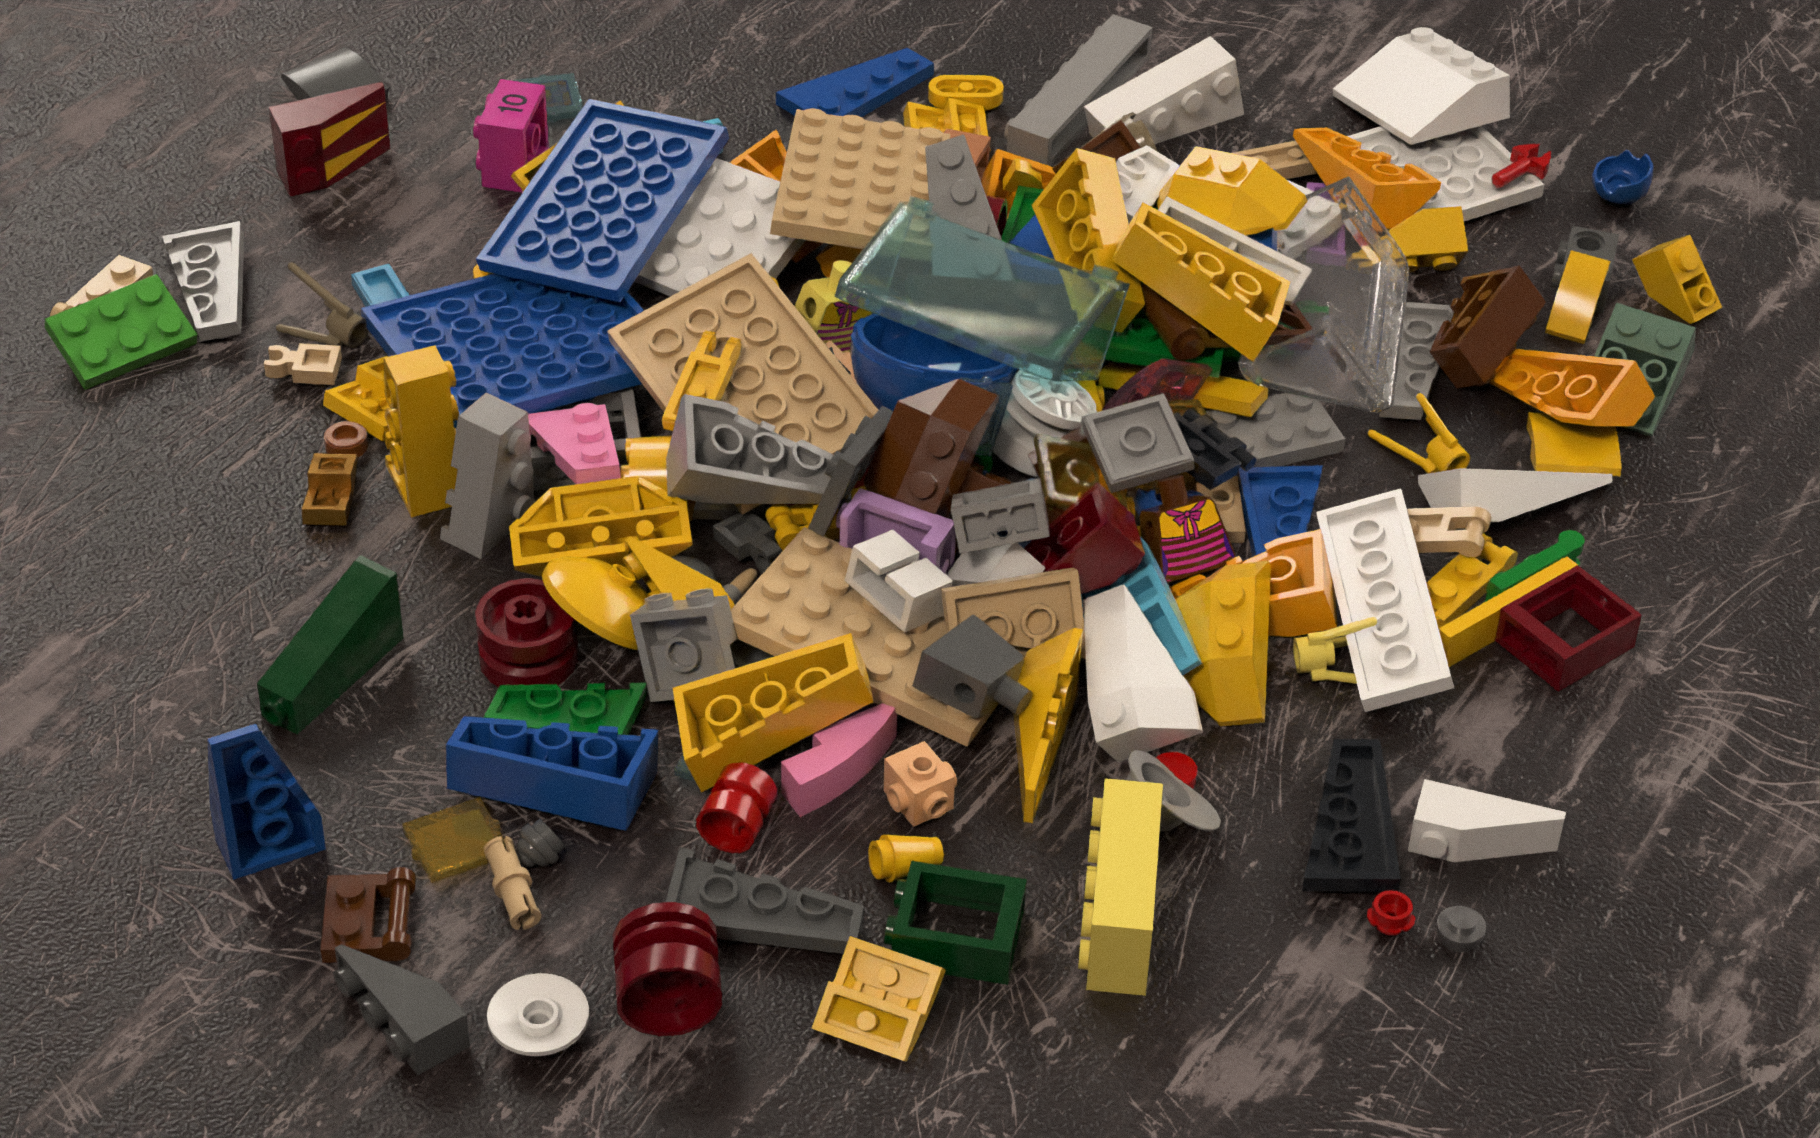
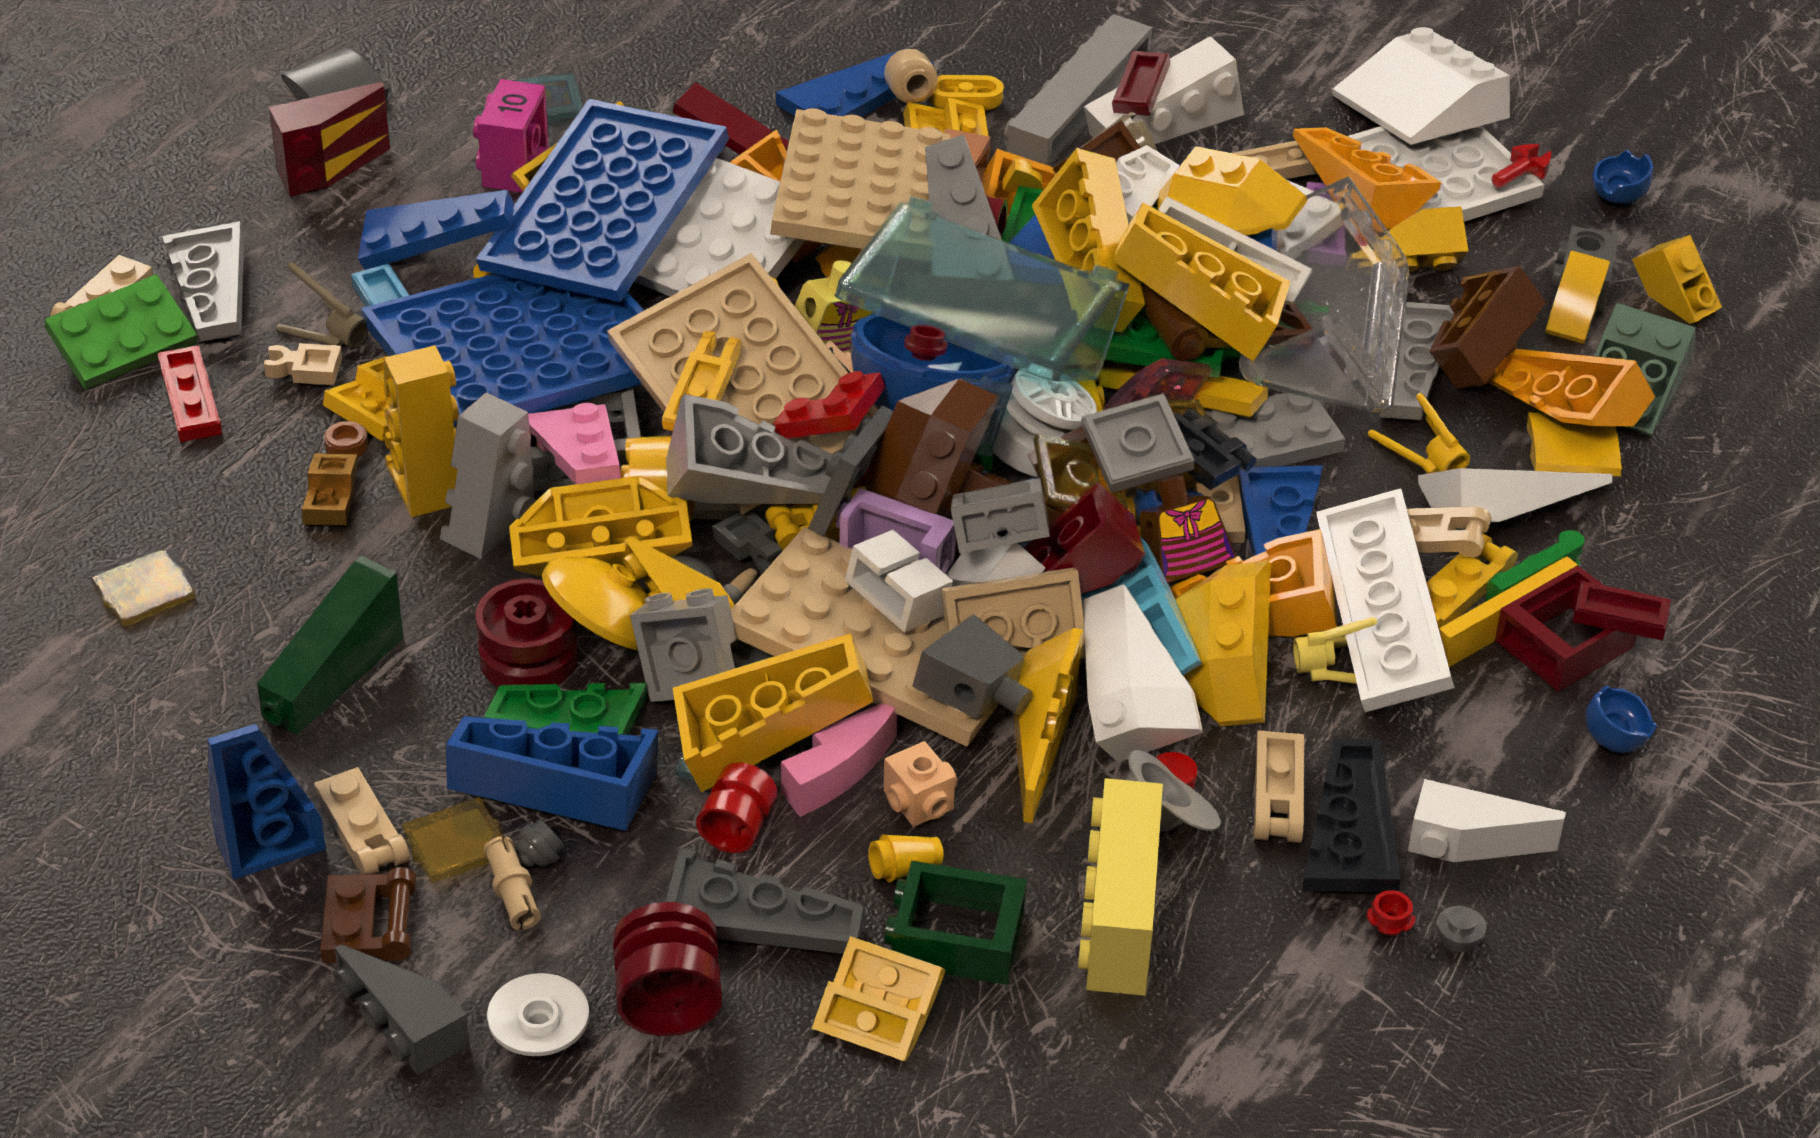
(143, 587): none -> clear yellow piece
(189, 393): none -> tile
(361, 821): none -> tan plate
(425, 226): none -> blue wing
(707, 107): none -> dark red tile
(836, 413): none -> red plate
(910, 76): none -> tan head
(925, 342): none -> dark red plate
(1141, 83): none -> dark red tile
(1279, 786): none -> tan plate
(1619, 720): none -> blue hair
(1622, 610): none -> dark red tile

